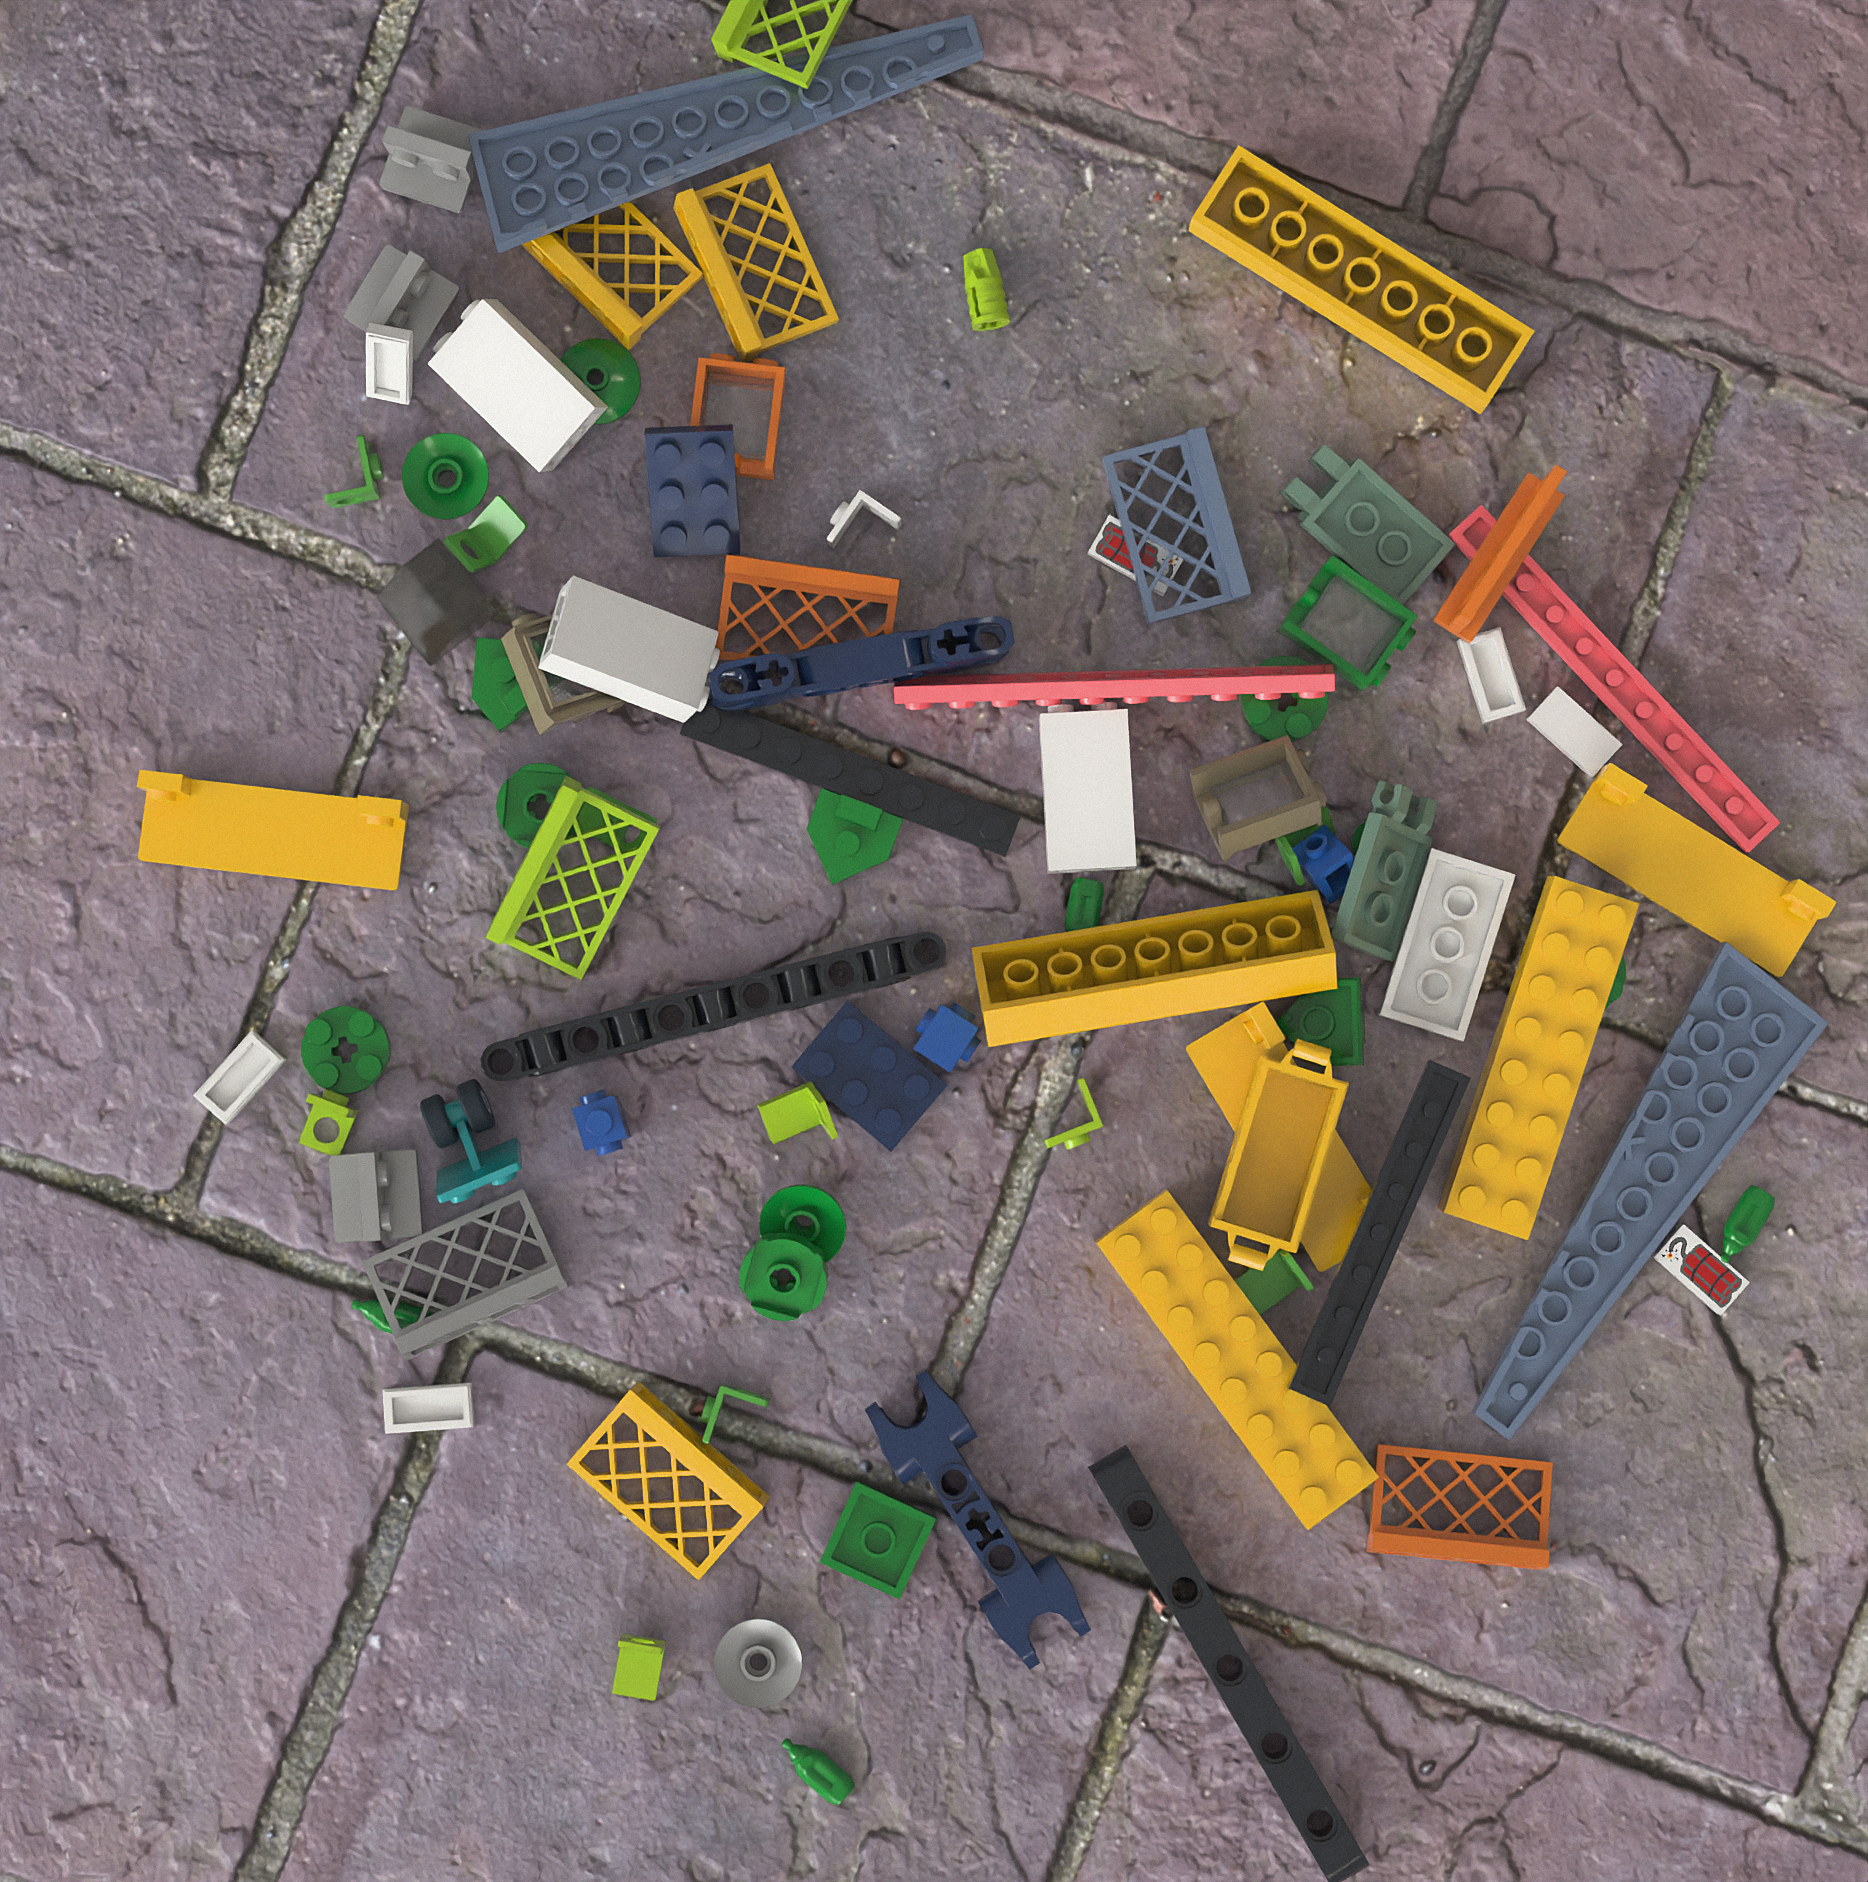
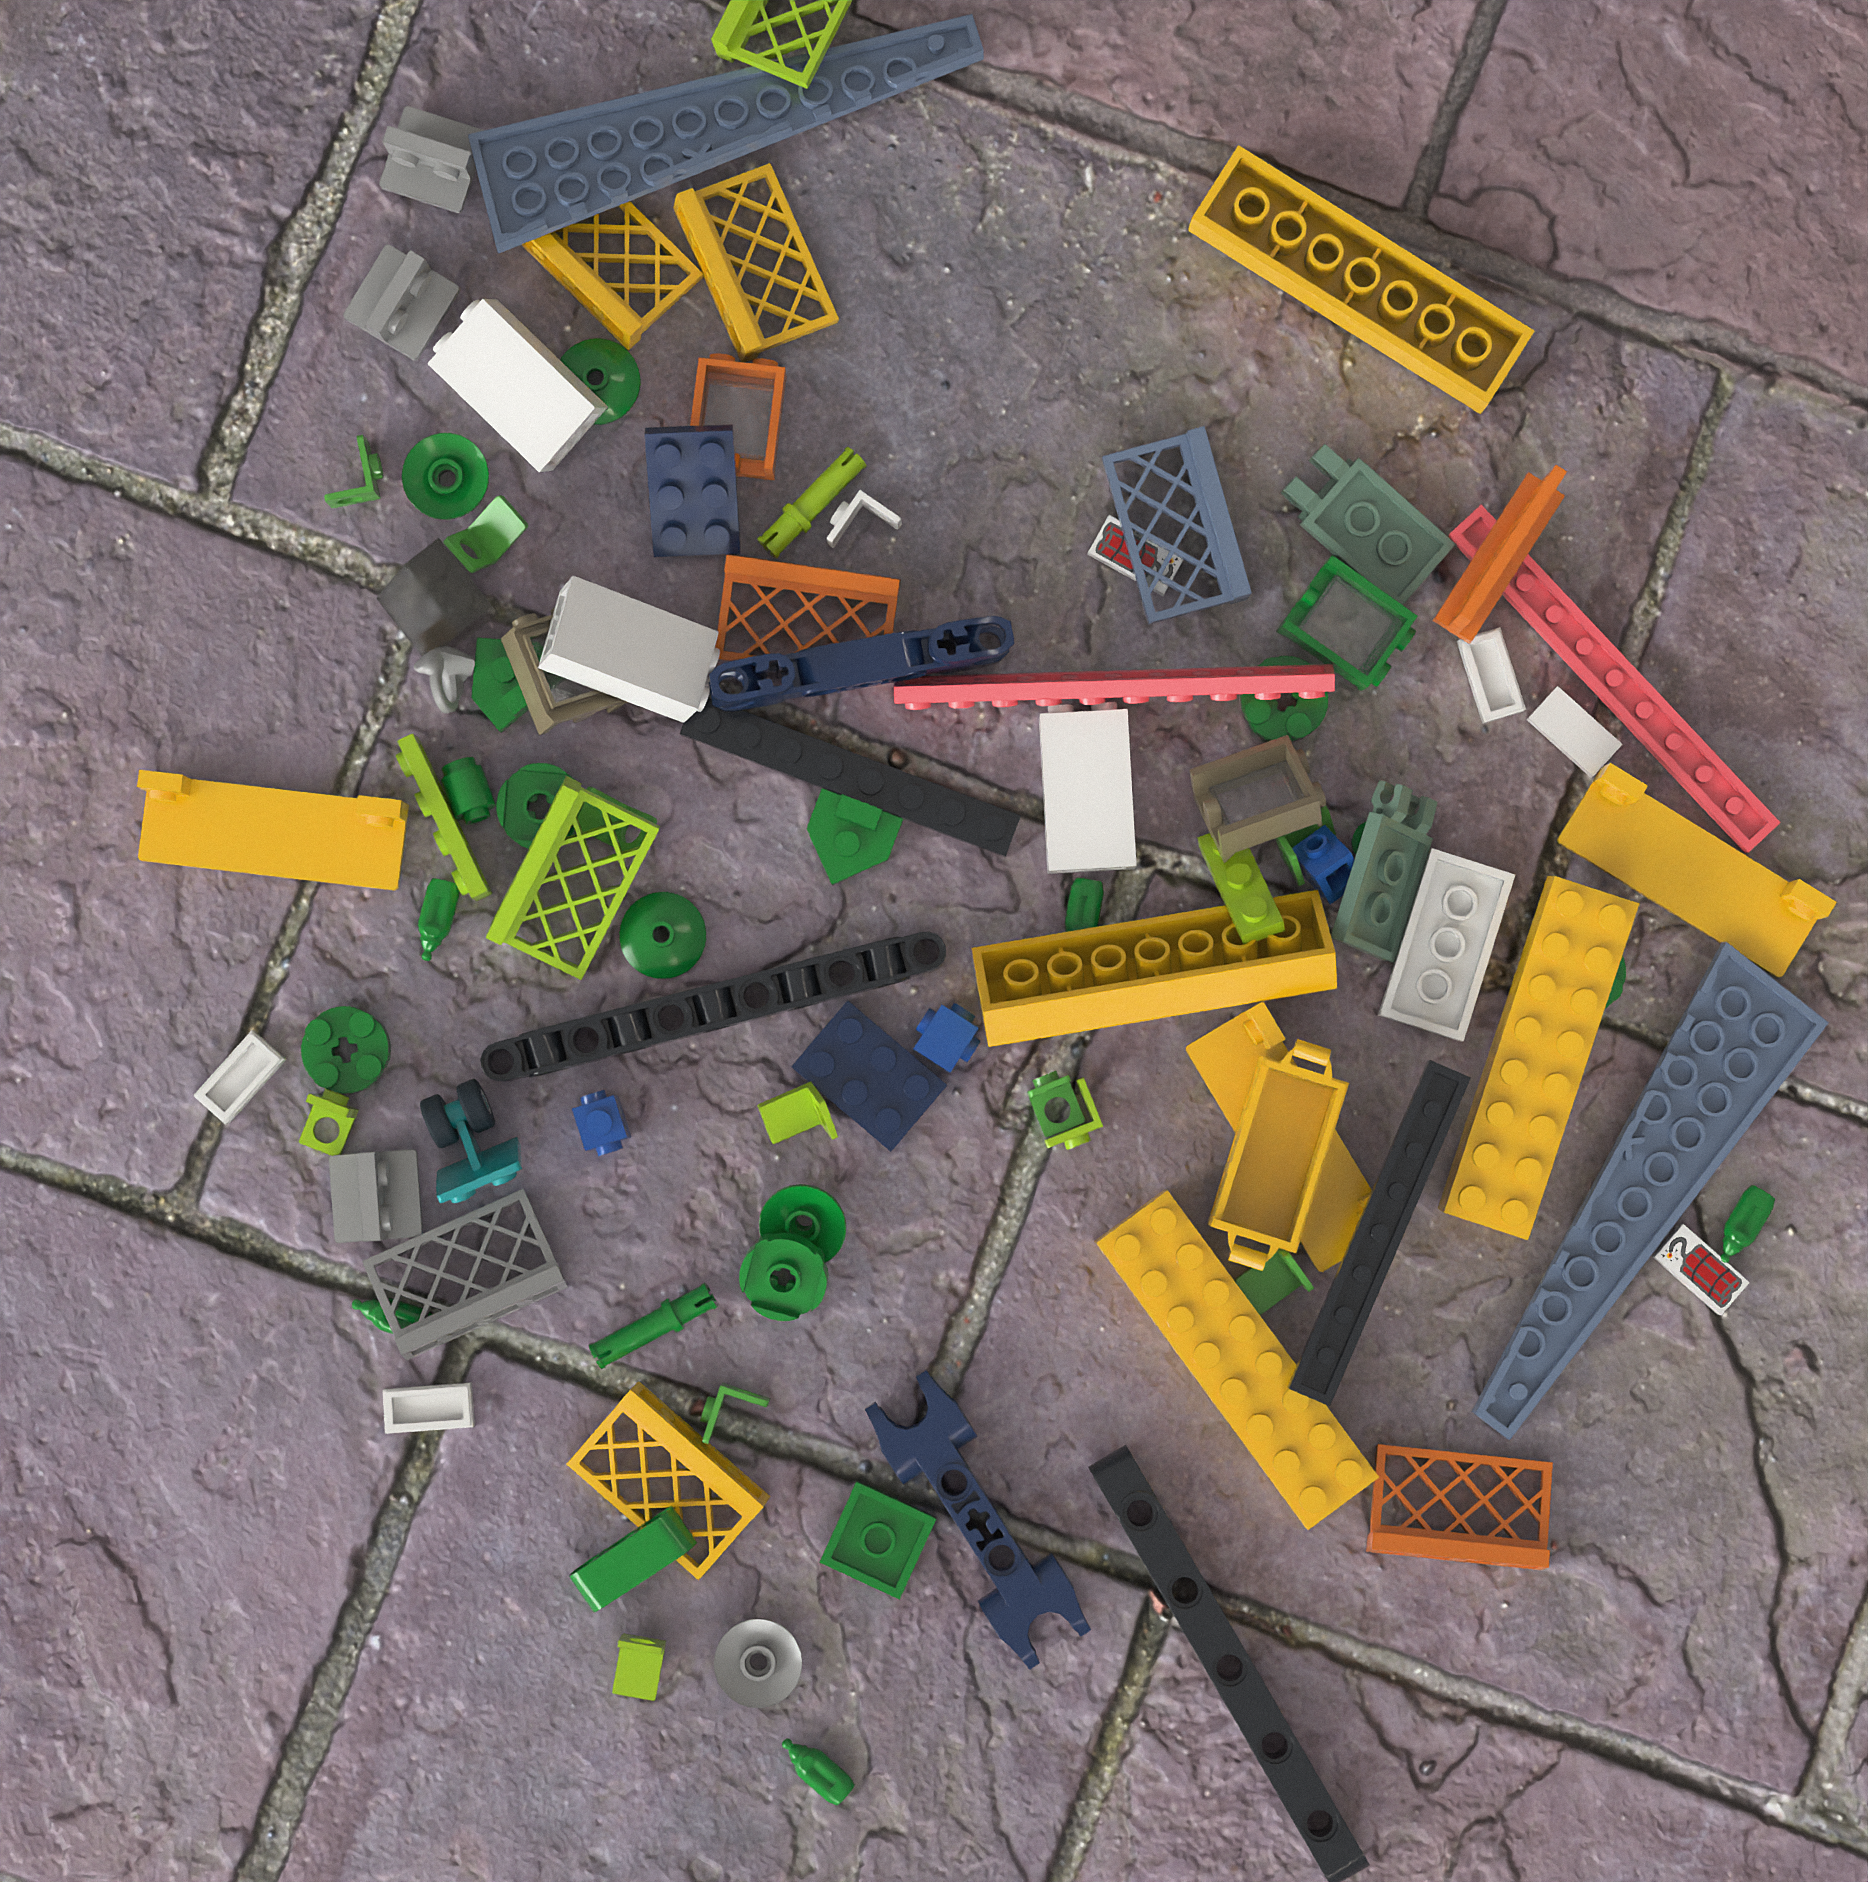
(389, 363): white tile -> none
(434, 802): none -> lime plate
(437, 914): none -> green piece
(447, 673): none -> light grey piece
(467, 790): none -> green brick
(633, 1559): none -> green beam
(669, 1317): none -> green pin
(679, 951): none -> green dish
(799, 515): none -> lime pin
(985, 291): lime hinge -> none
(1047, 1088): none -> bright green bracket
(1243, 892): none -> lime plate
(1331, 1021): green plate -> none

